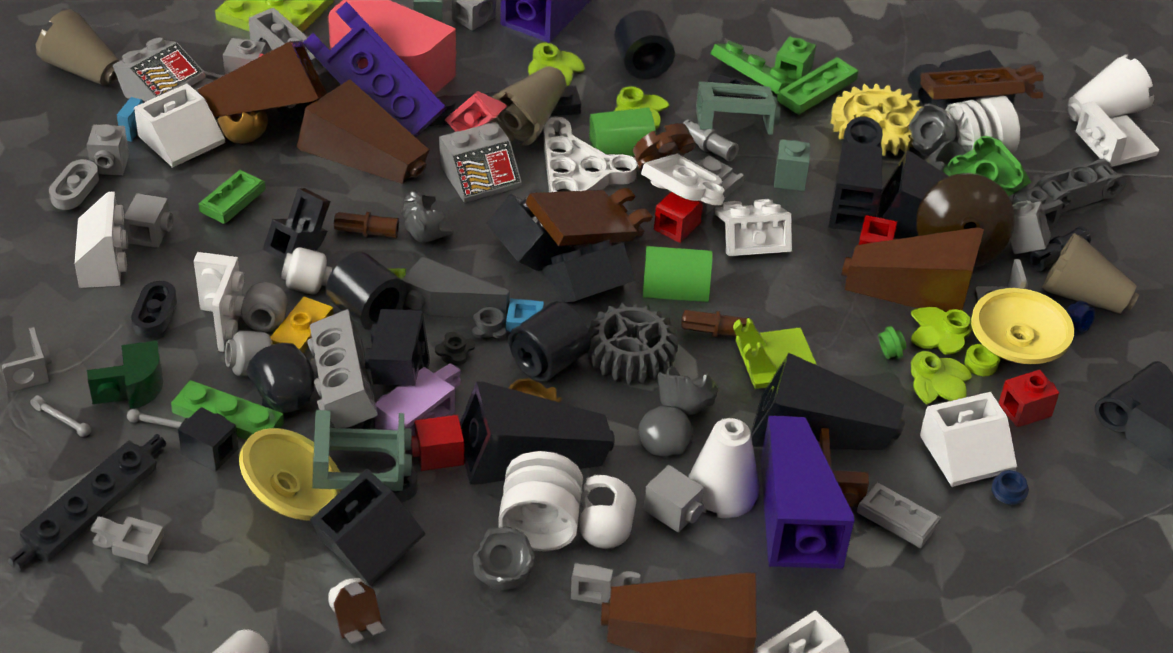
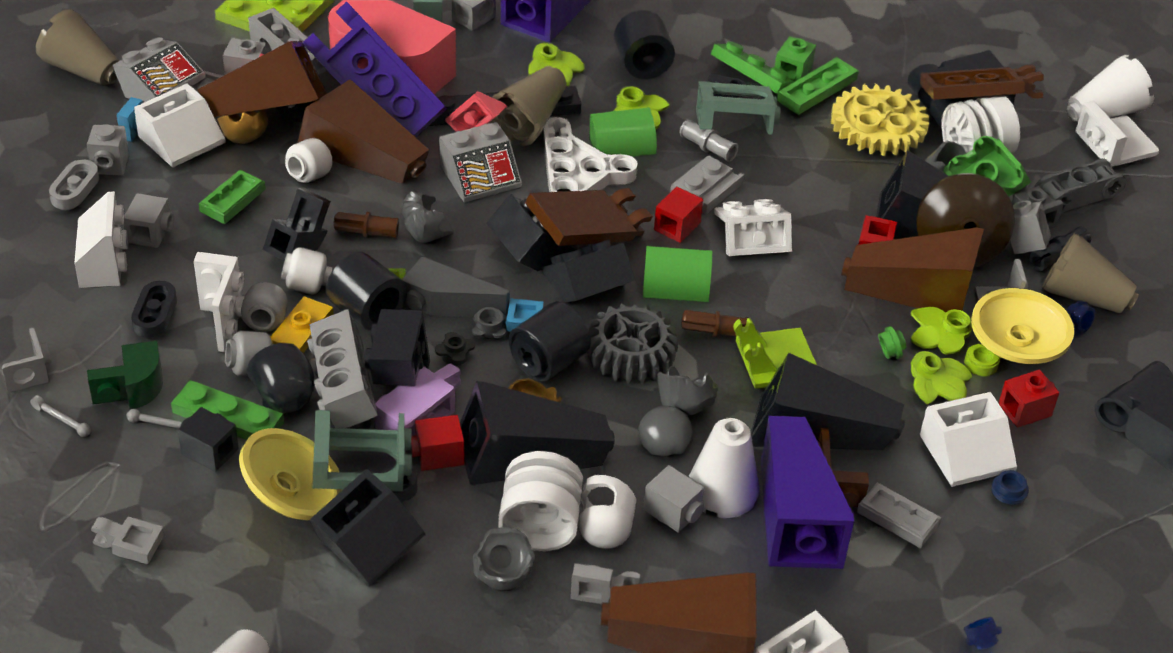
(86, 502): black plate -> none
(308, 160): none -> white head
(355, 609): reddish brown piece -> none
(674, 141): reddish brown plate -> none
(685, 179): white plate -> none
(792, 165): sand green brick -> none
(858, 175): black piece -> none
(931, 128): dark grey hair -> none
(982, 633): none -> clear blue plate

